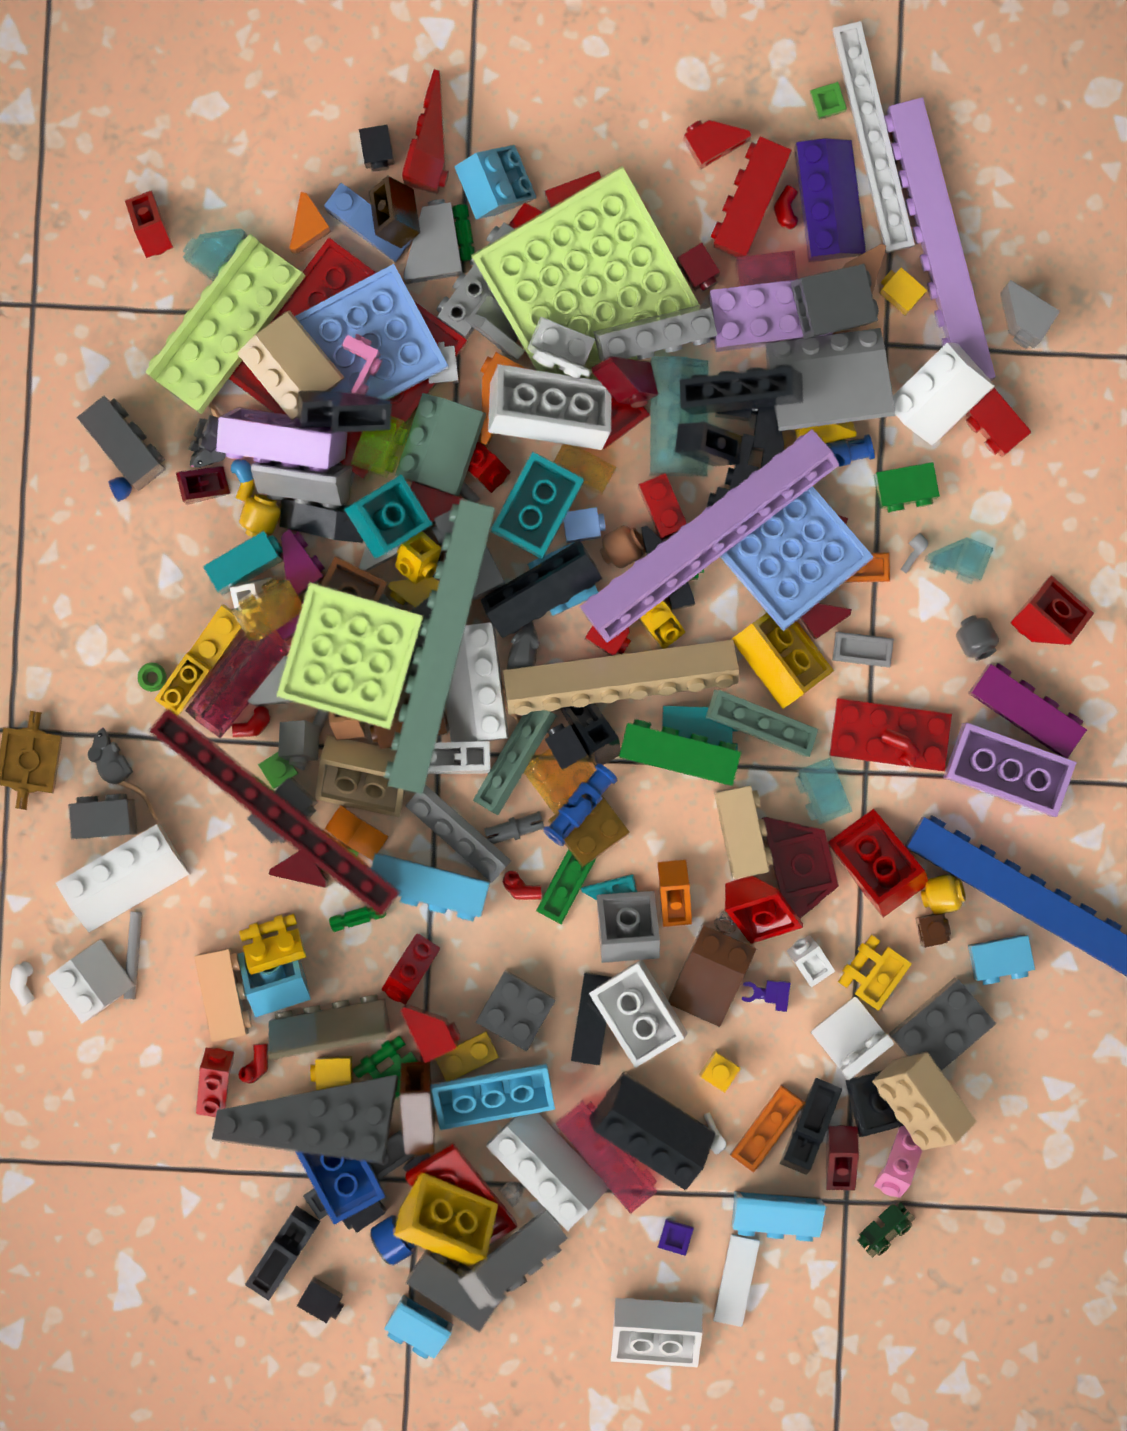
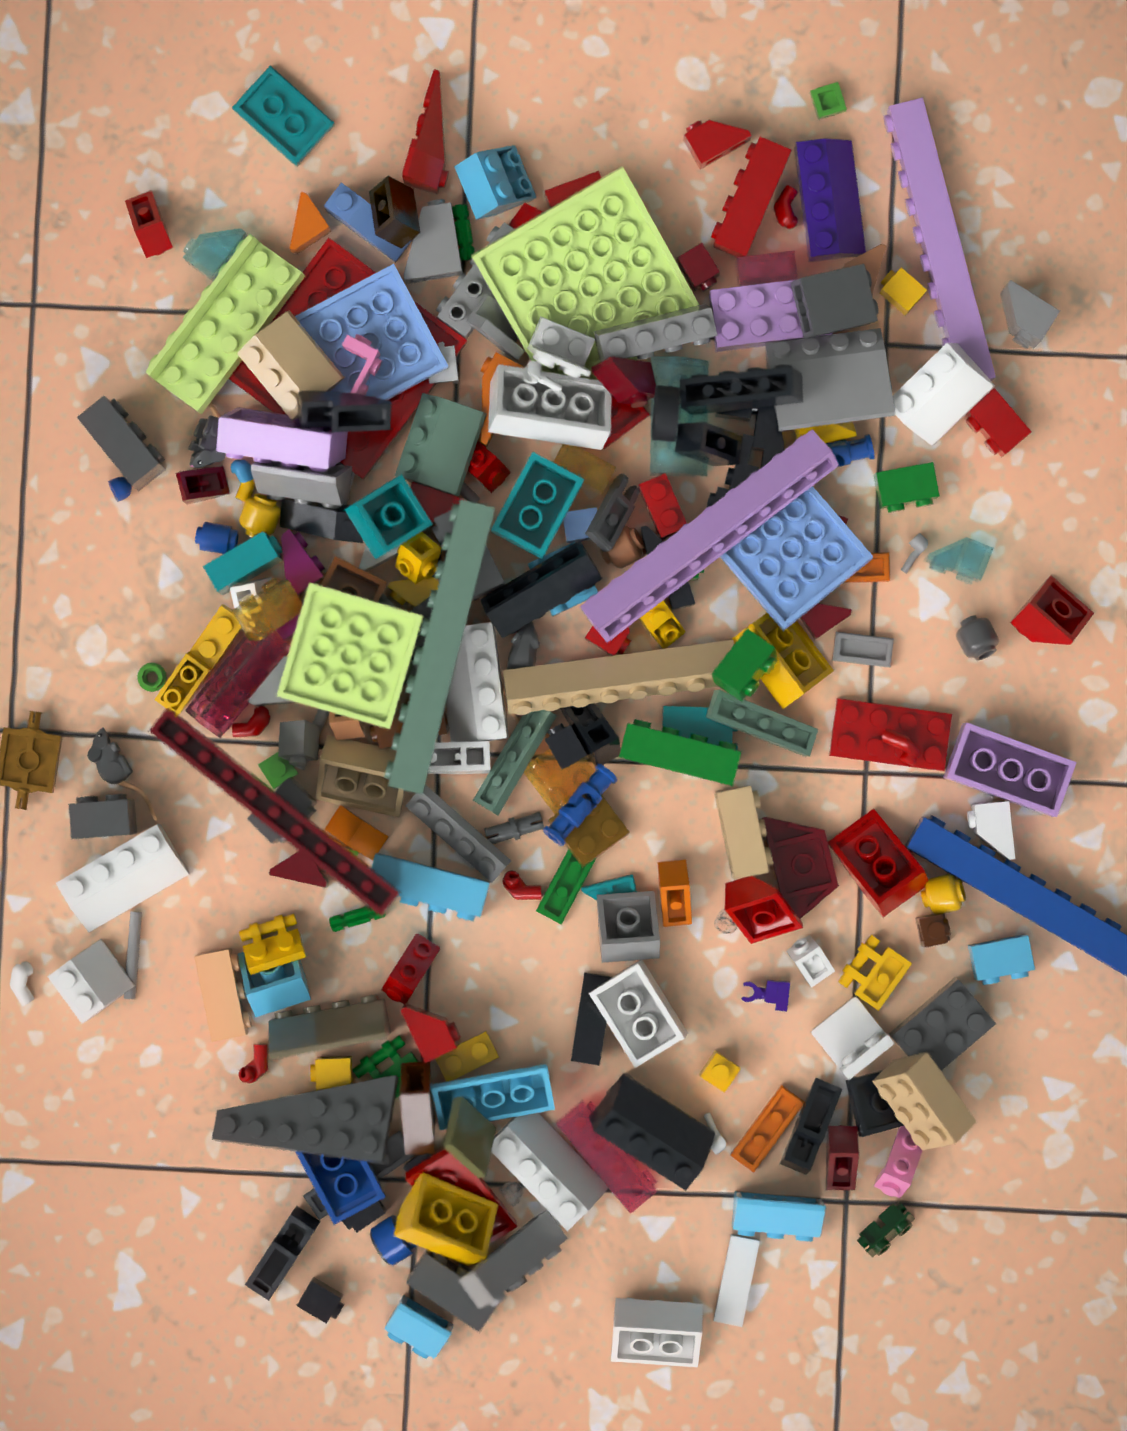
(213, 1081): red bracket -> none
(216, 537): none -> blue brick
(283, 116): none -> teal tile
(376, 147): black brick -> none
(378, 448): clear neon green brick -> none
(469, 1137): none -> olive tile
(516, 1010): dark grey brick -> none
(533, 375): none -> white hand
(613, 513): none -> dark grey hinge
(665, 413): none -> black tyre
(675, 1237): dark purple tile -> none
(711, 975): reddish brown slope -> none
(745, 665): none -> green brick
(823, 791): clear light blue brick -> none
(873, 137): white plate -> none
(993, 826): none -> white slope
(1027, 710): magenta brick -> none

